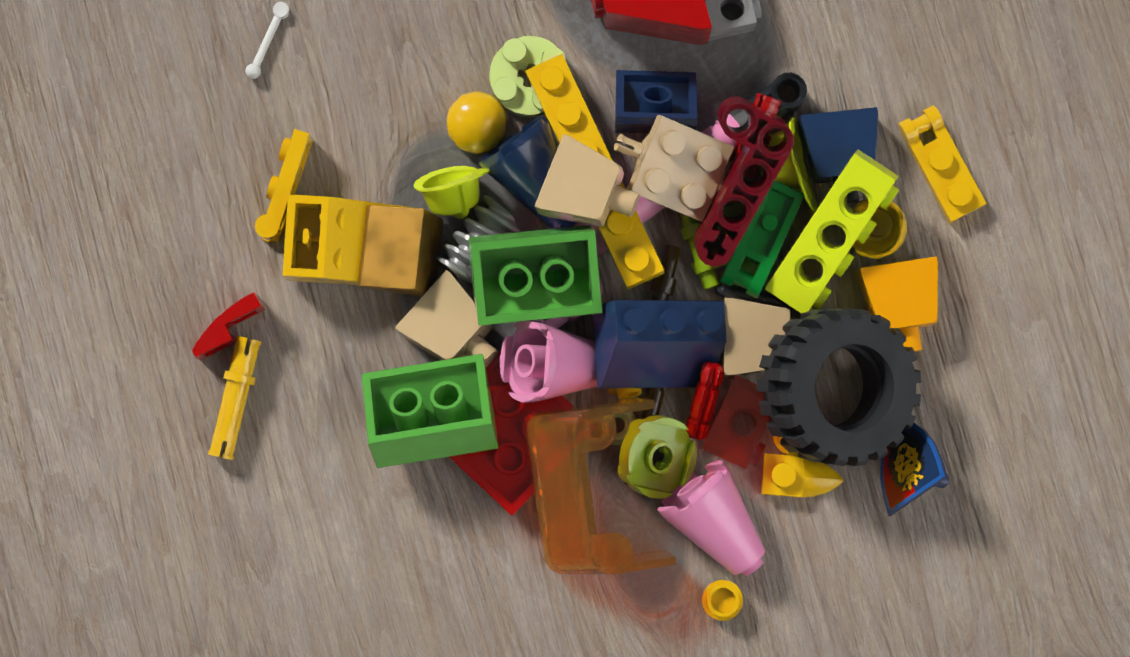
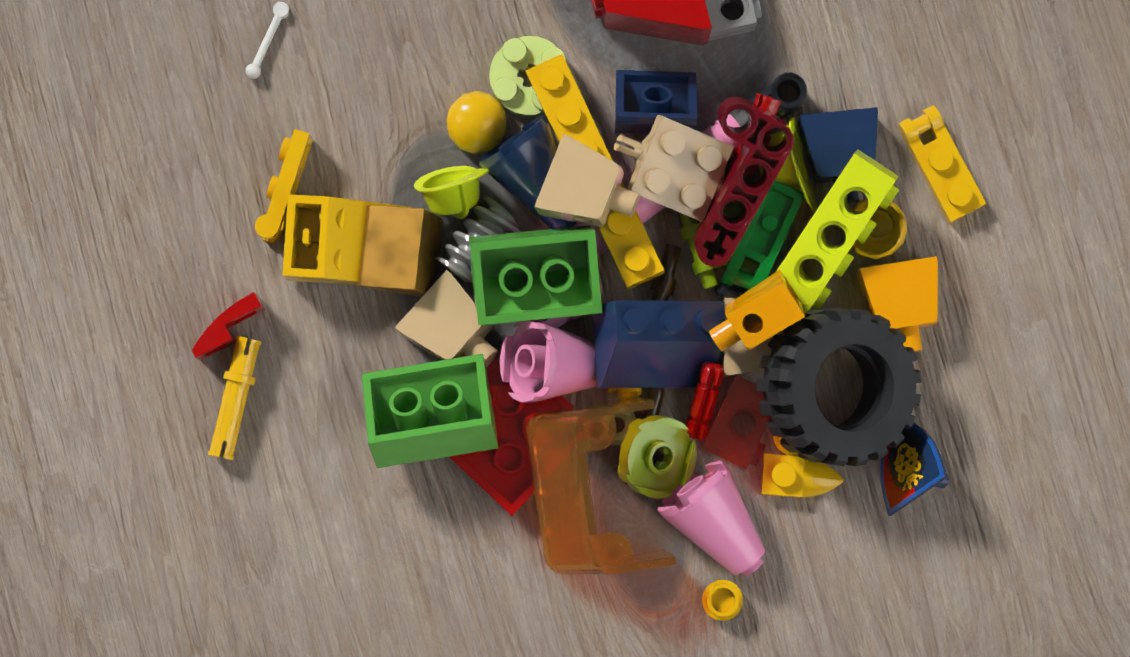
(770, 300): none -> light orange torso

